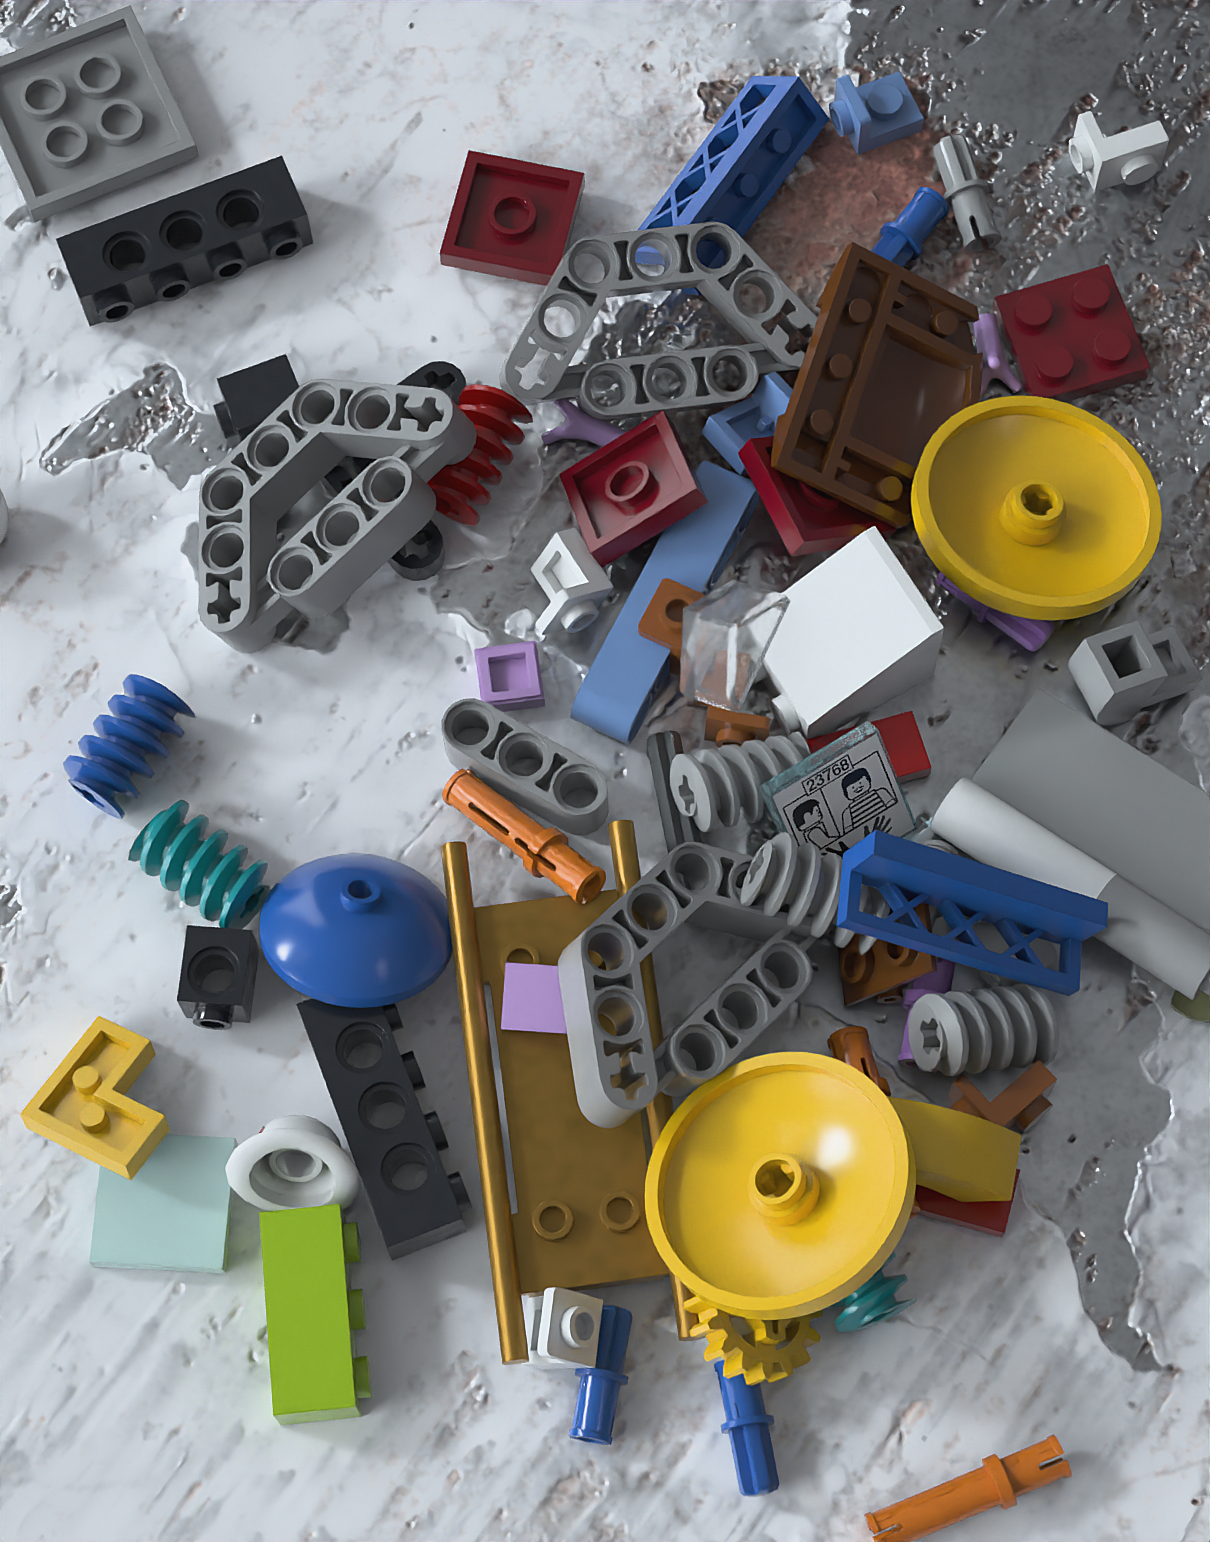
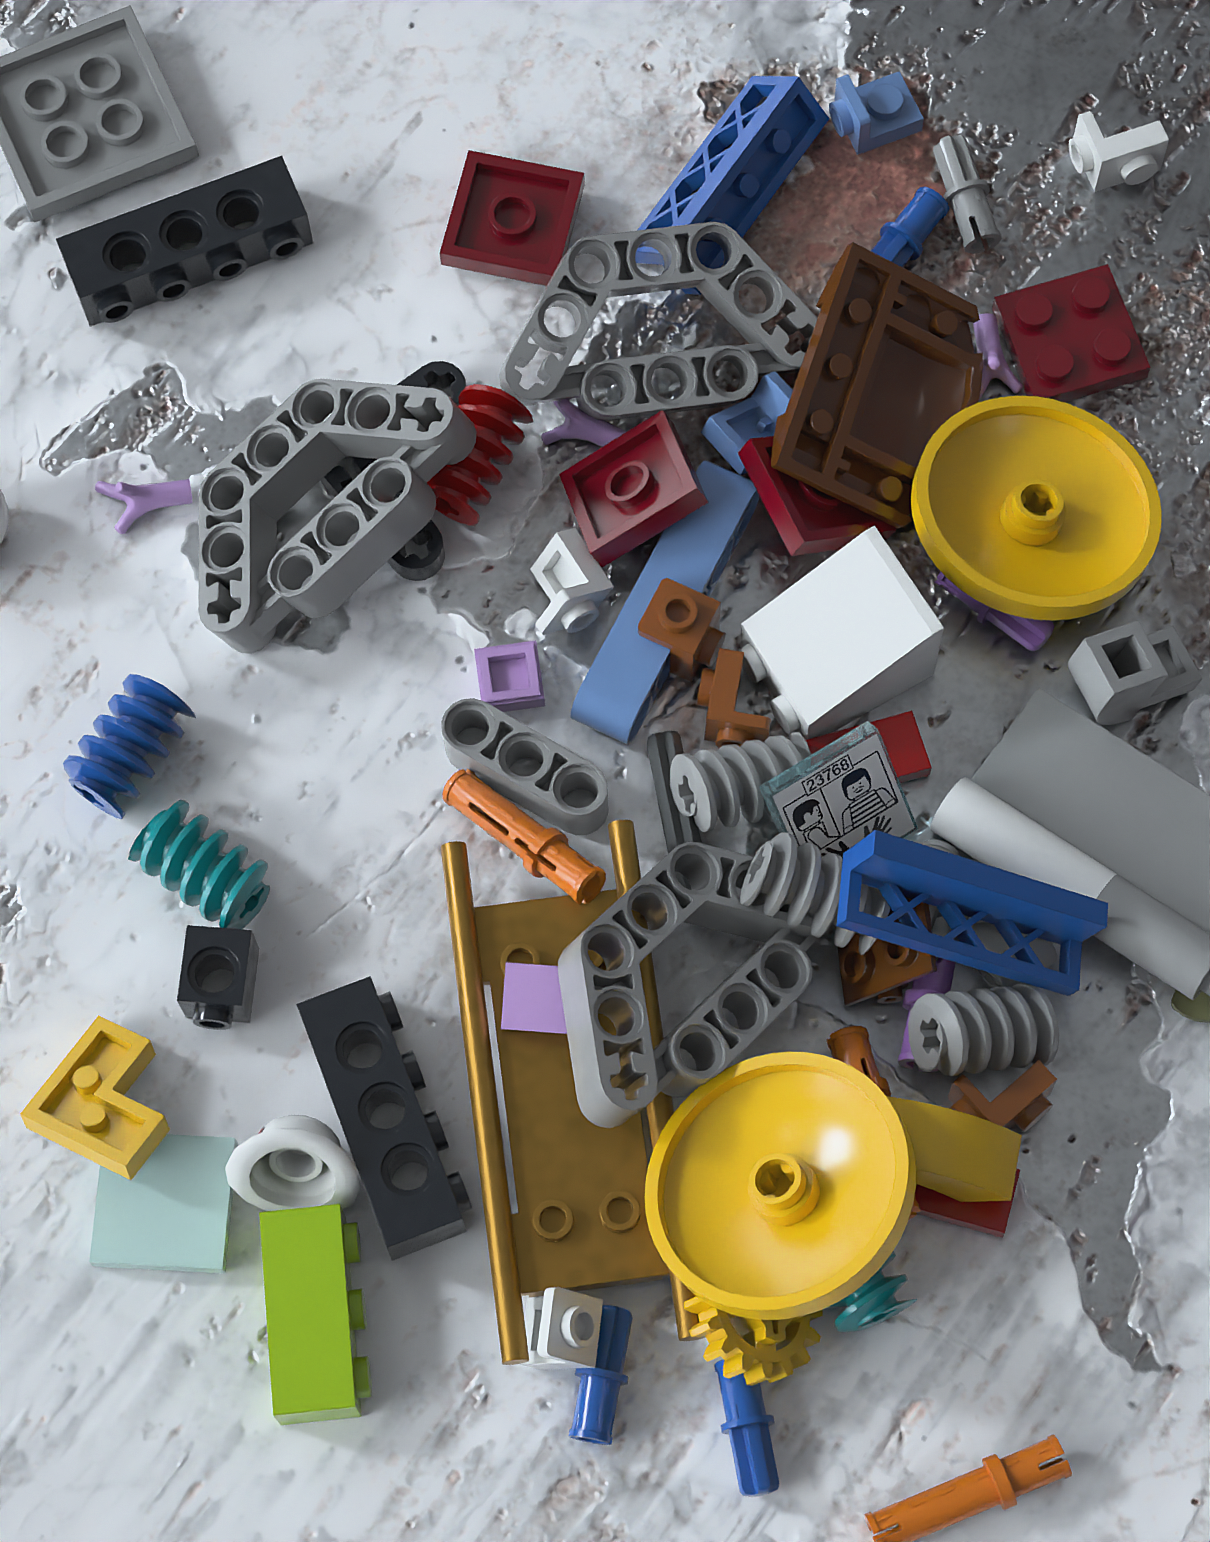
(145, 498): none -> lavender bar
(253, 395): black brick -> none
(356, 930): blue dish -> none
(727, 642): clear slope -> none

